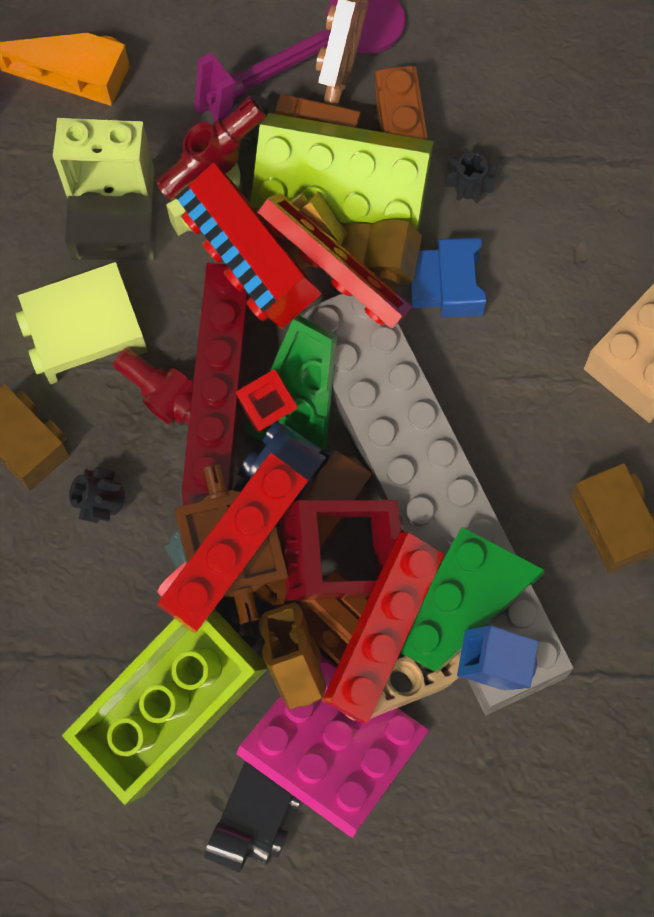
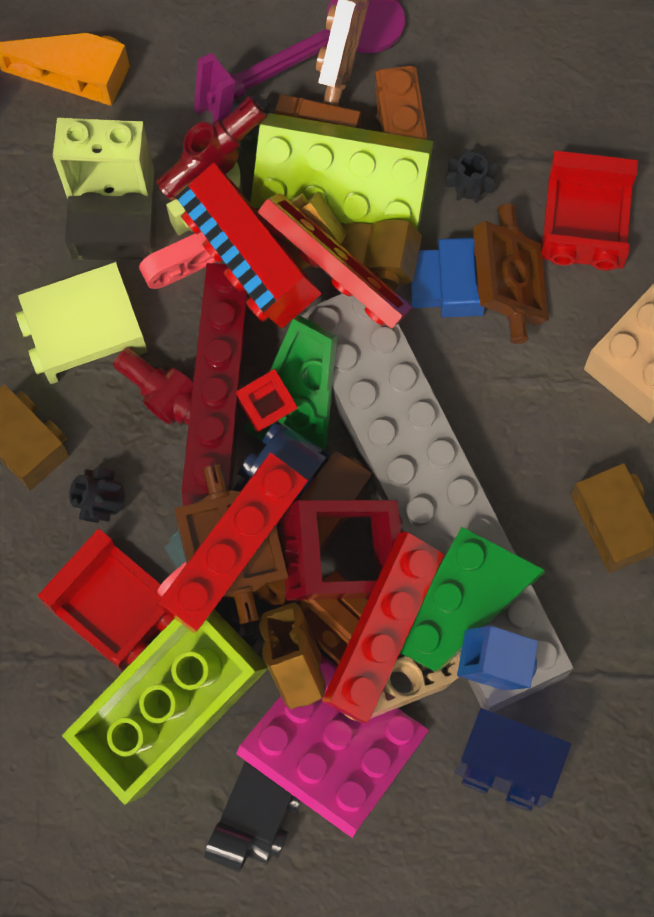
(107, 601): none -> red panel
(175, 261): none -> coral beam
(510, 273): none -> reddish brown plate
(512, 760): none -> clear blue brick
(588, 210): none -> red panel

